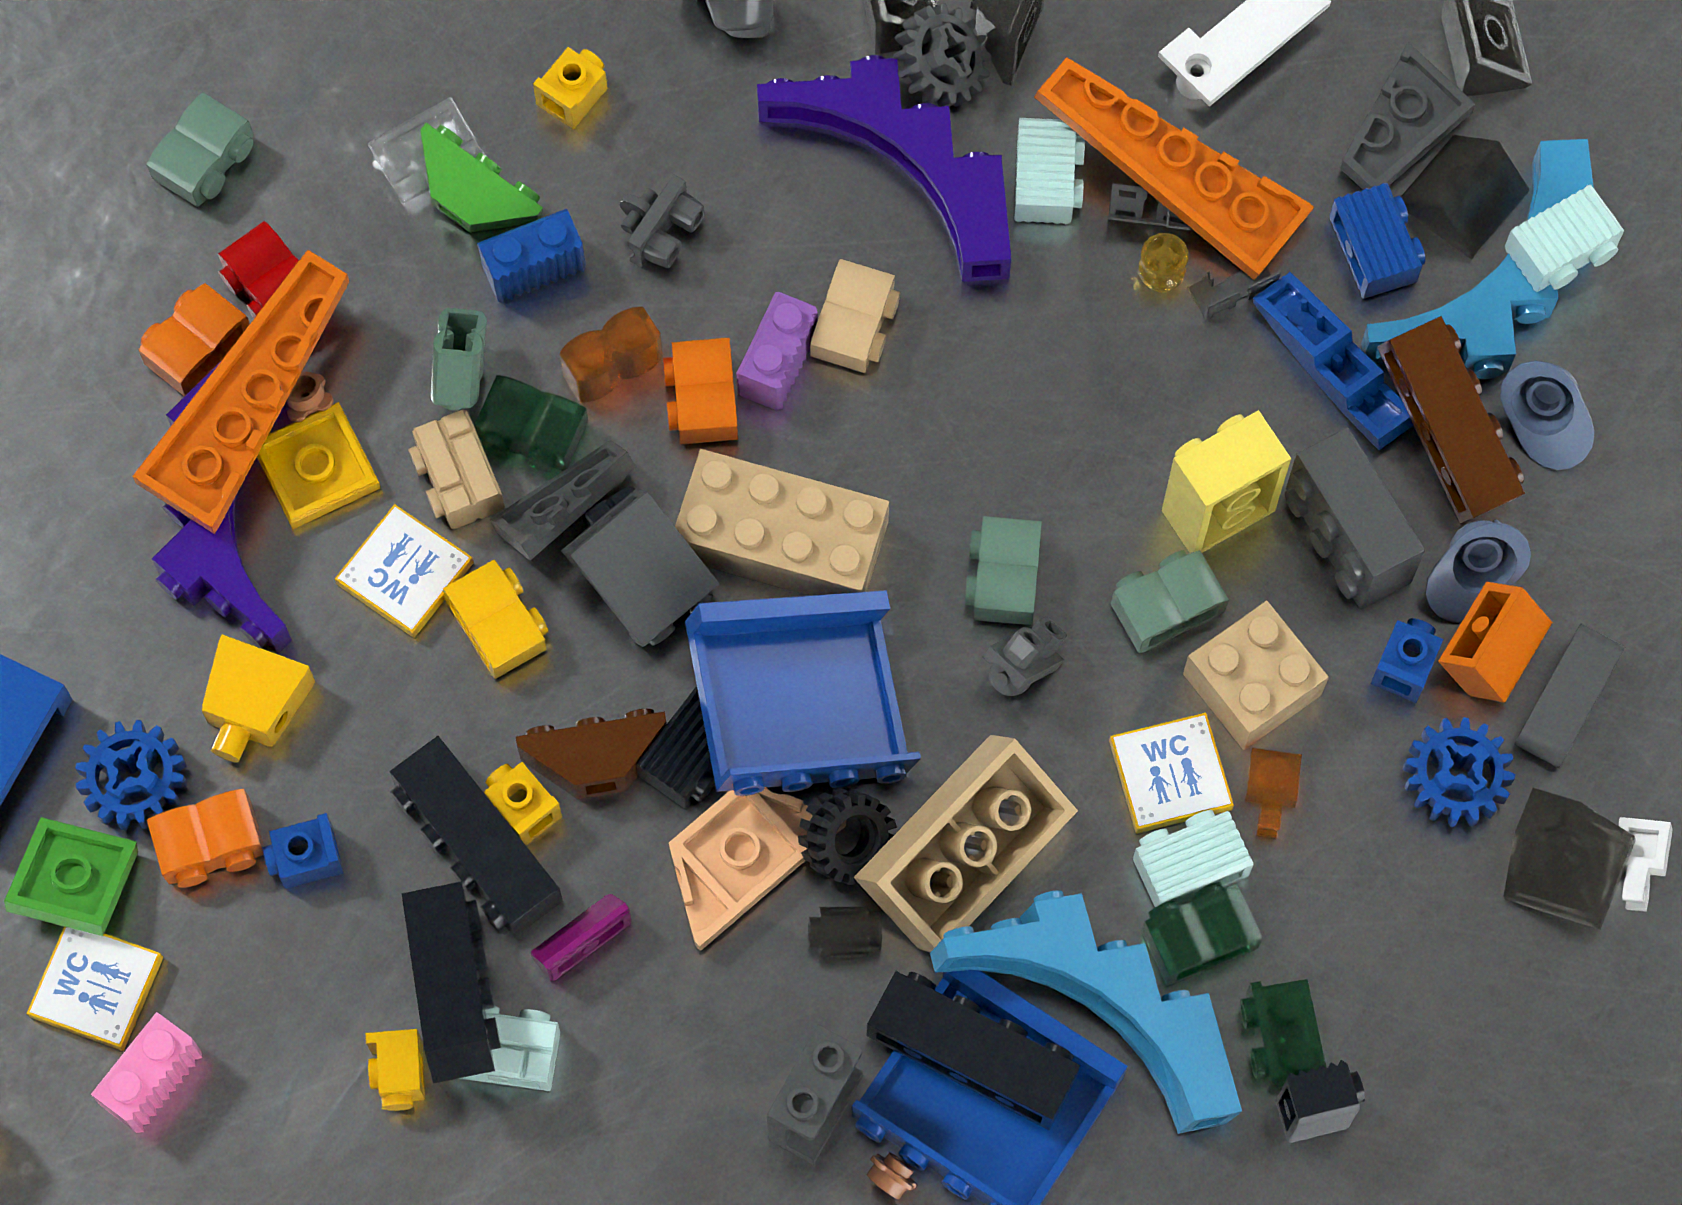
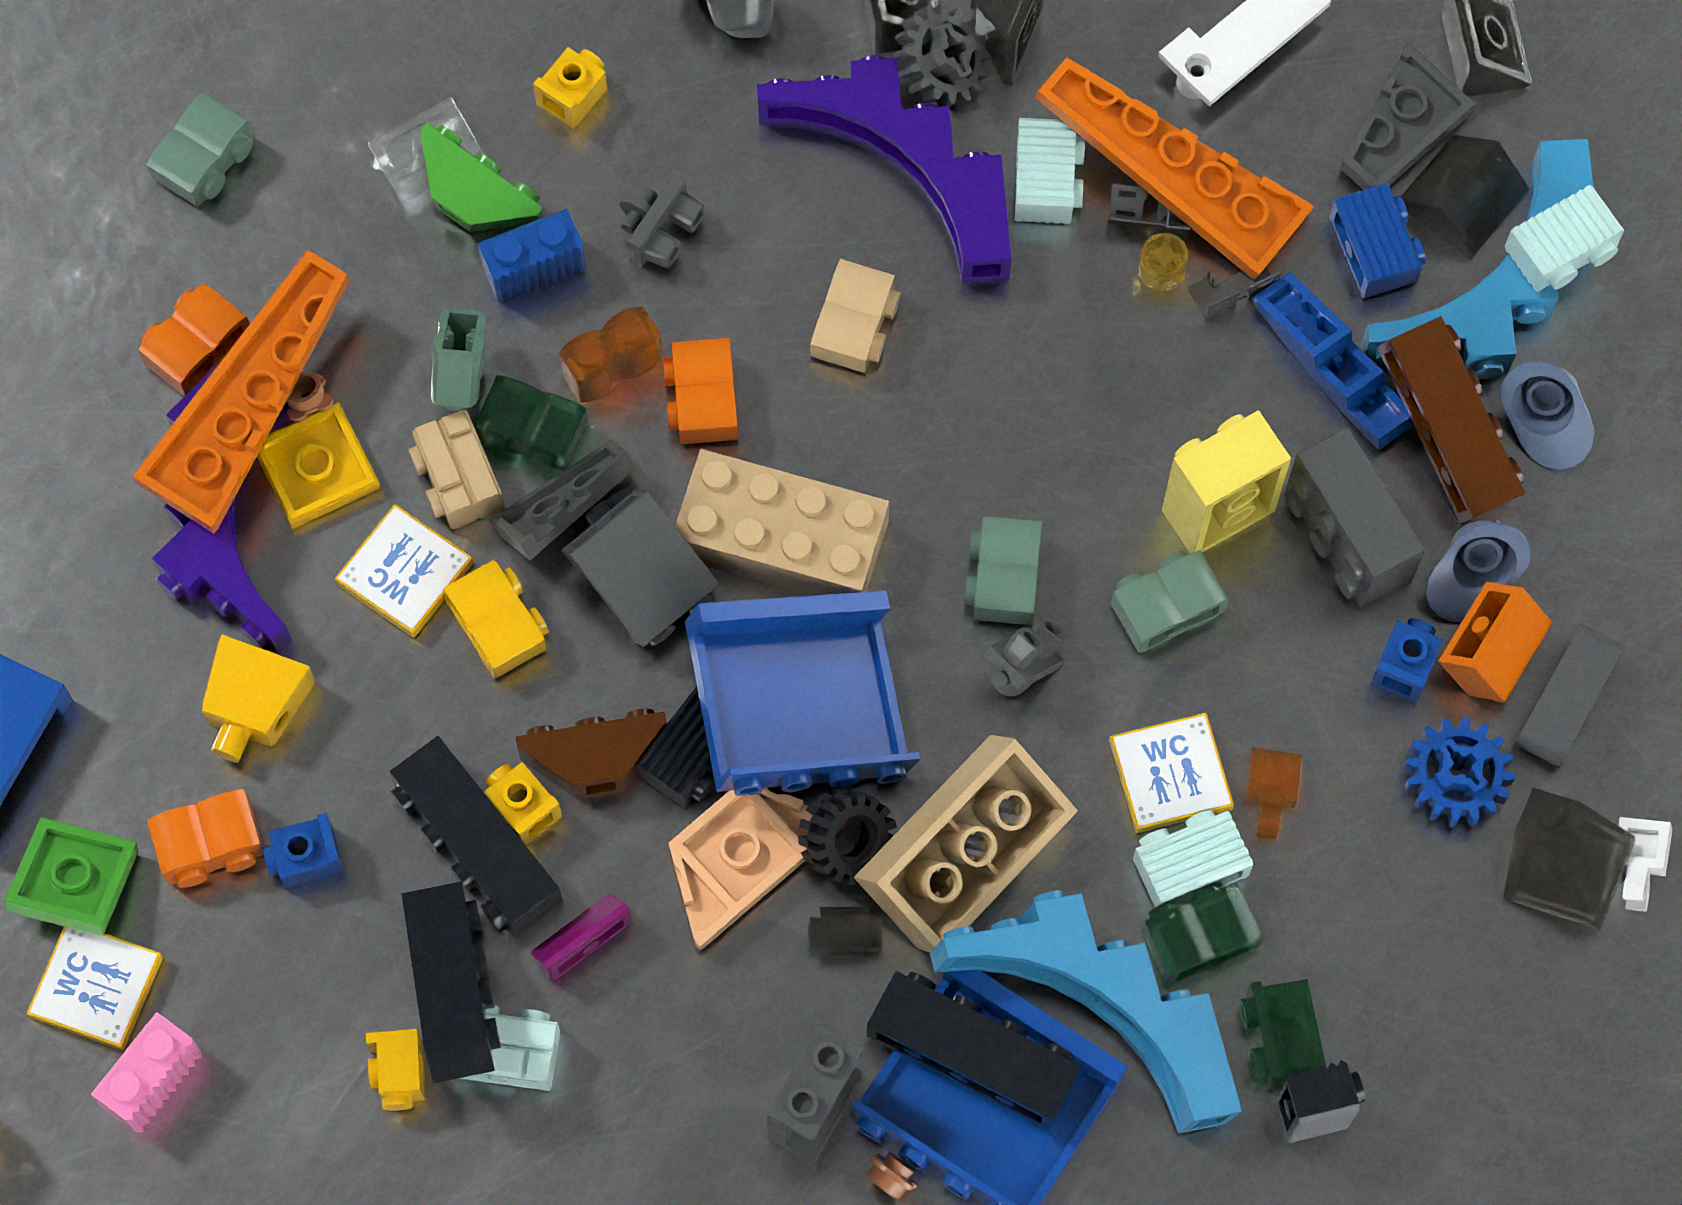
(116, 762): blue gear -> none
(256, 265): red brick -> none
(777, 351): medium lavender brick -> none
(1255, 675): tan brick -> none

